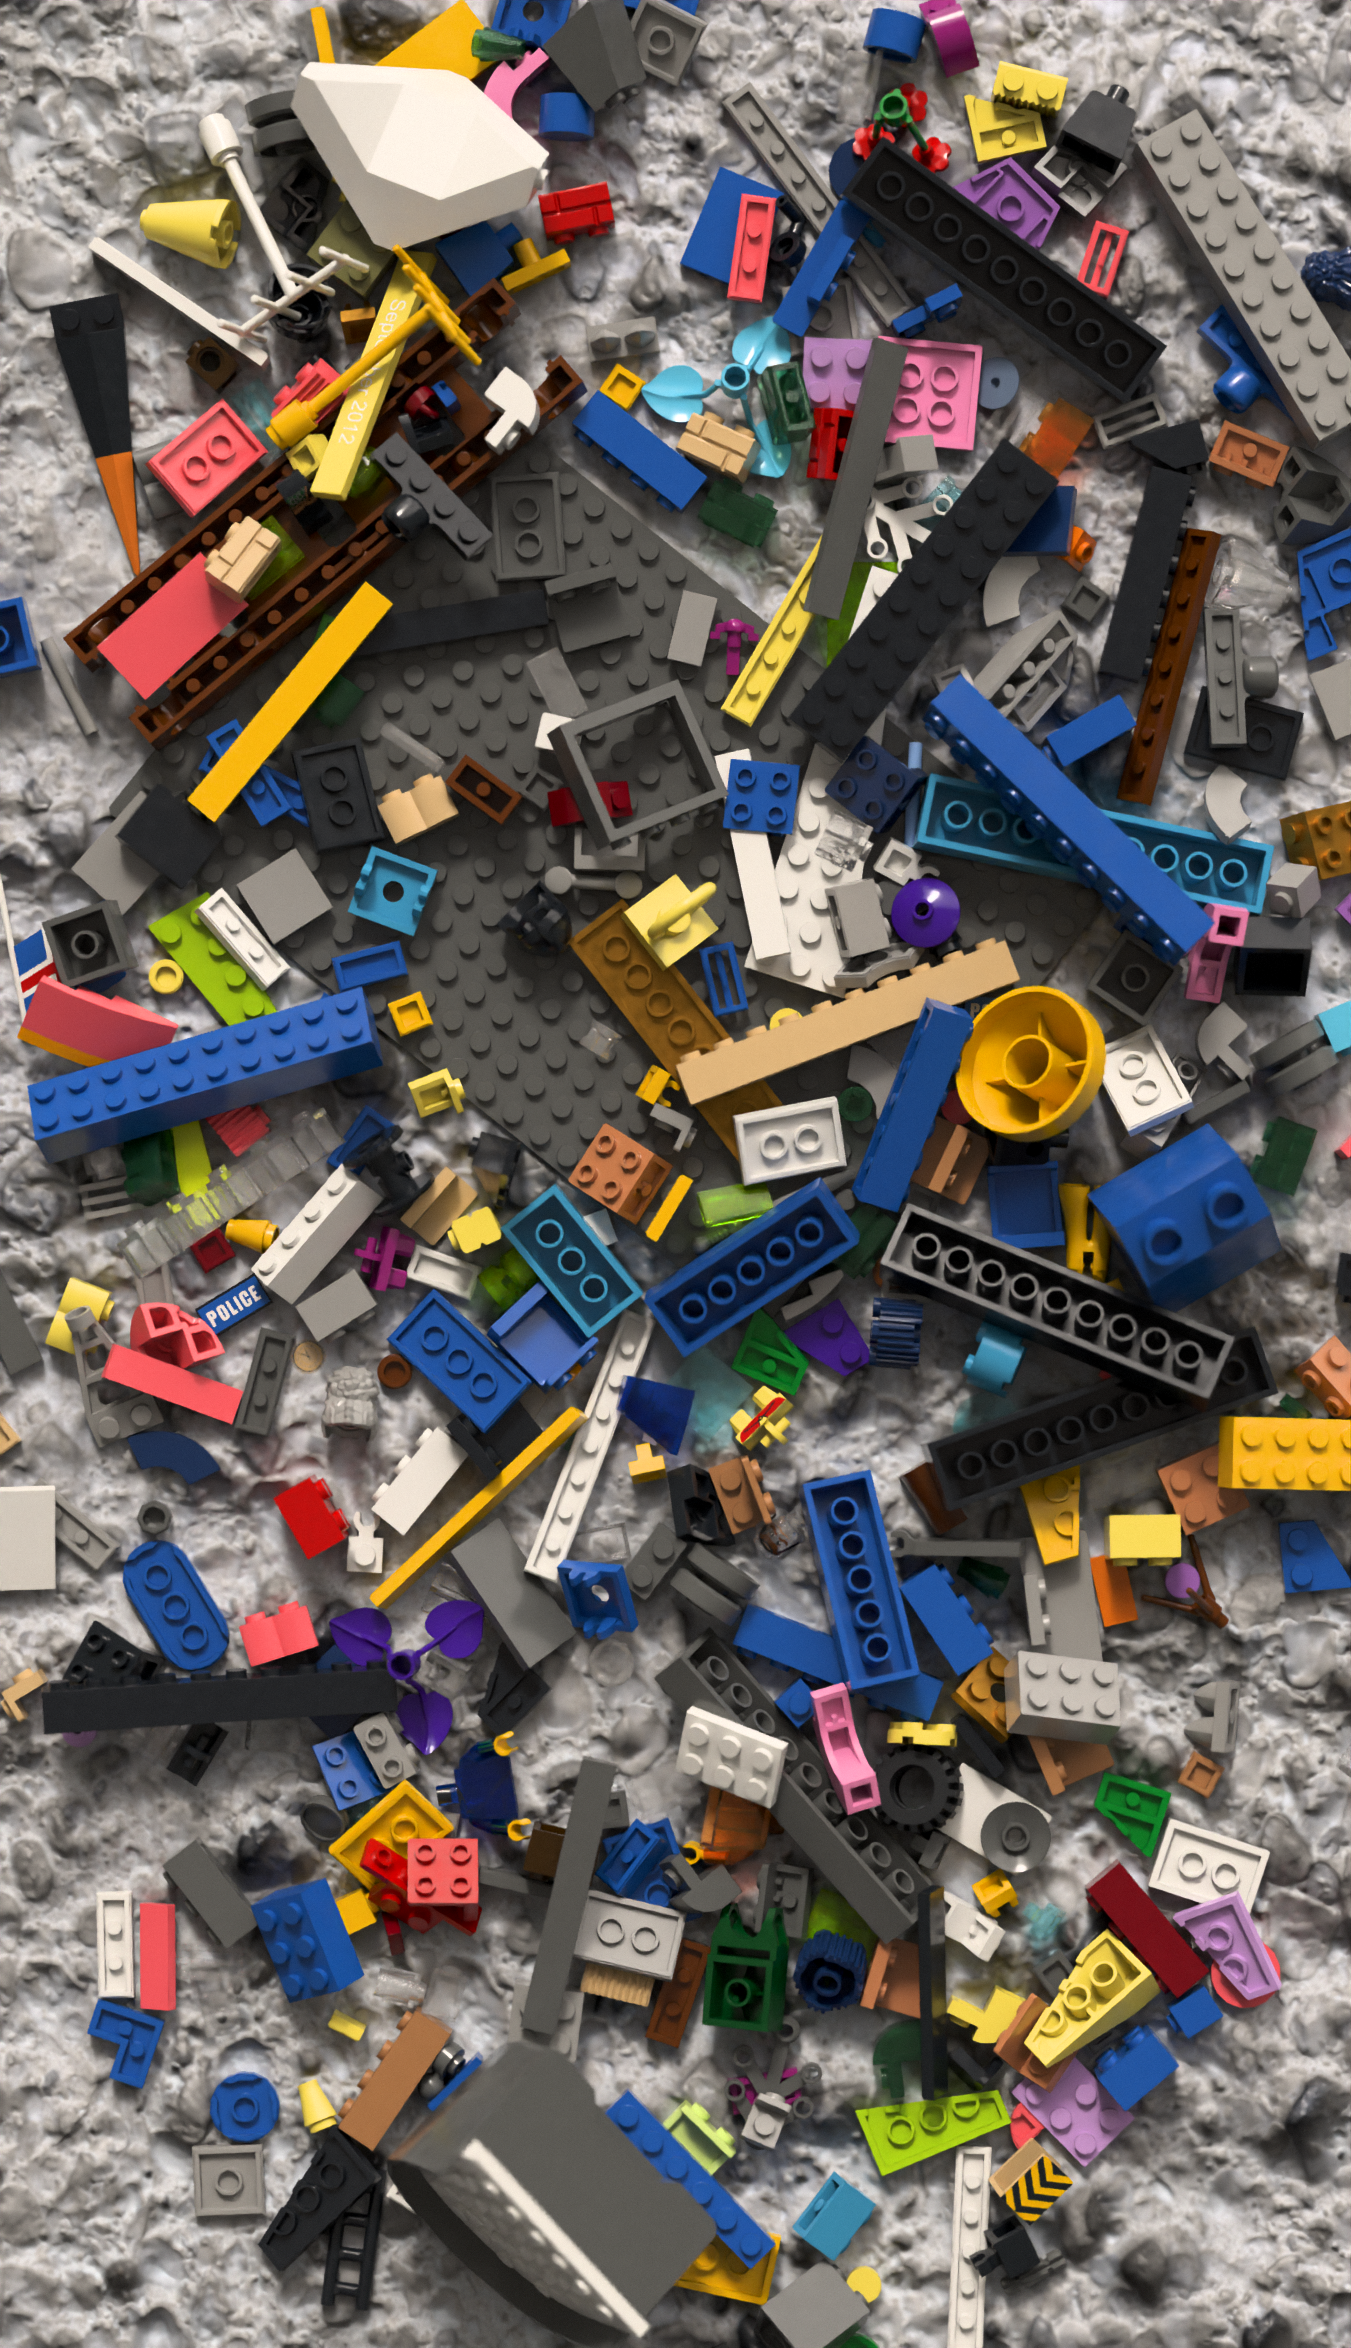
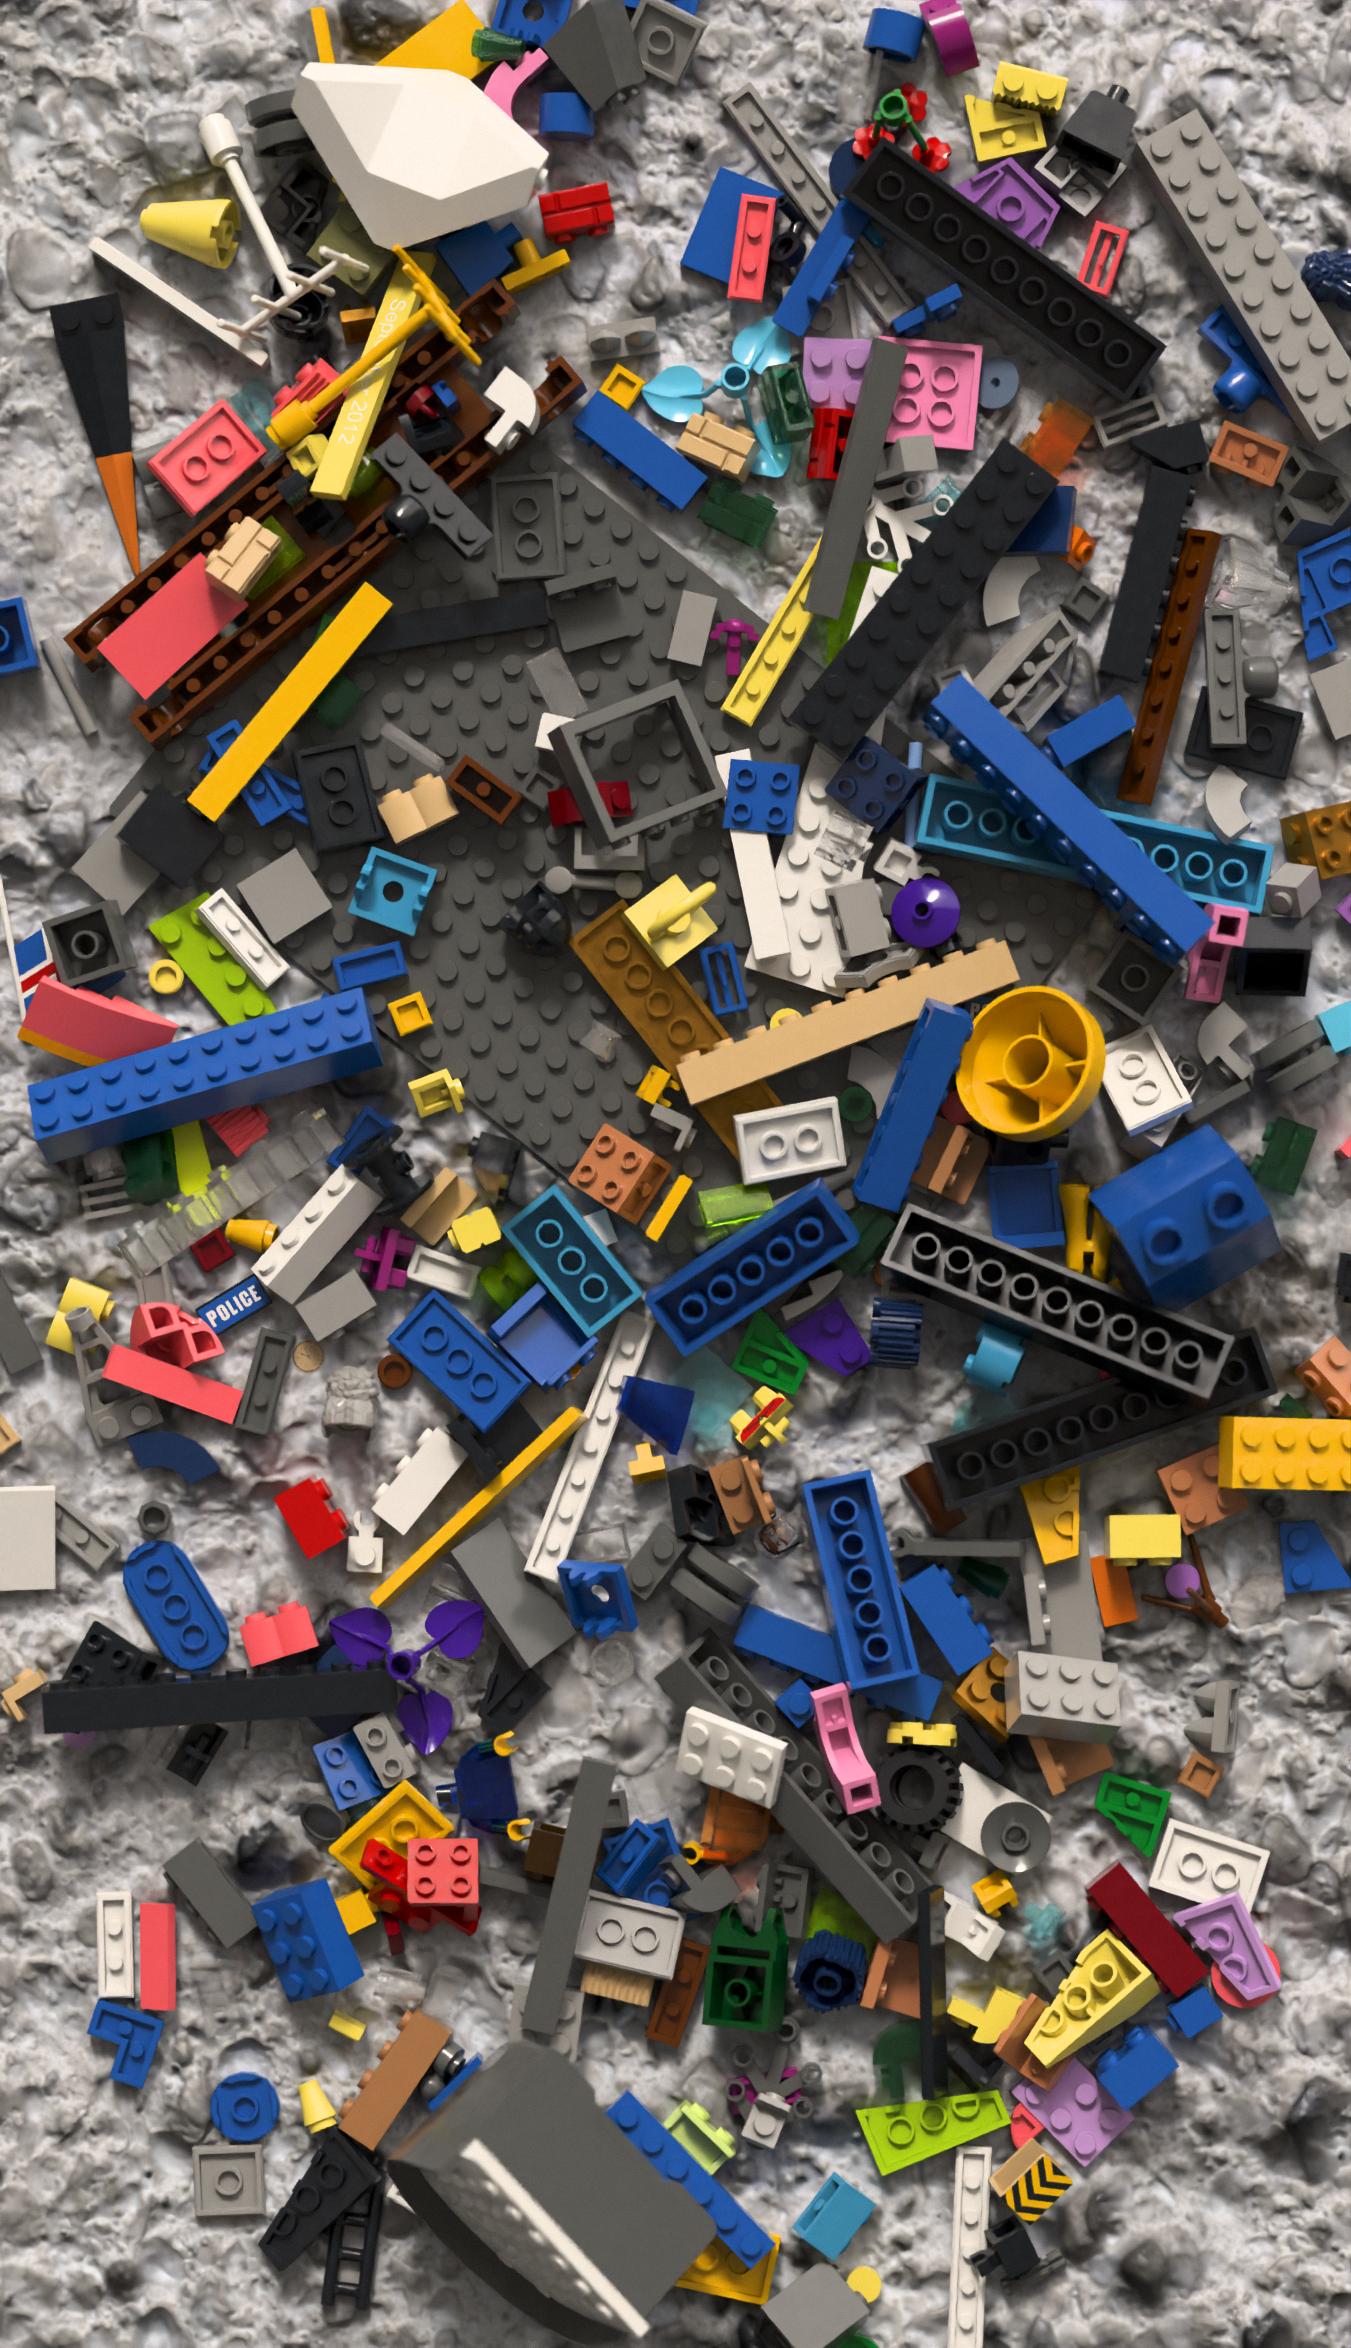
(220, 378): dark brown brick -> none

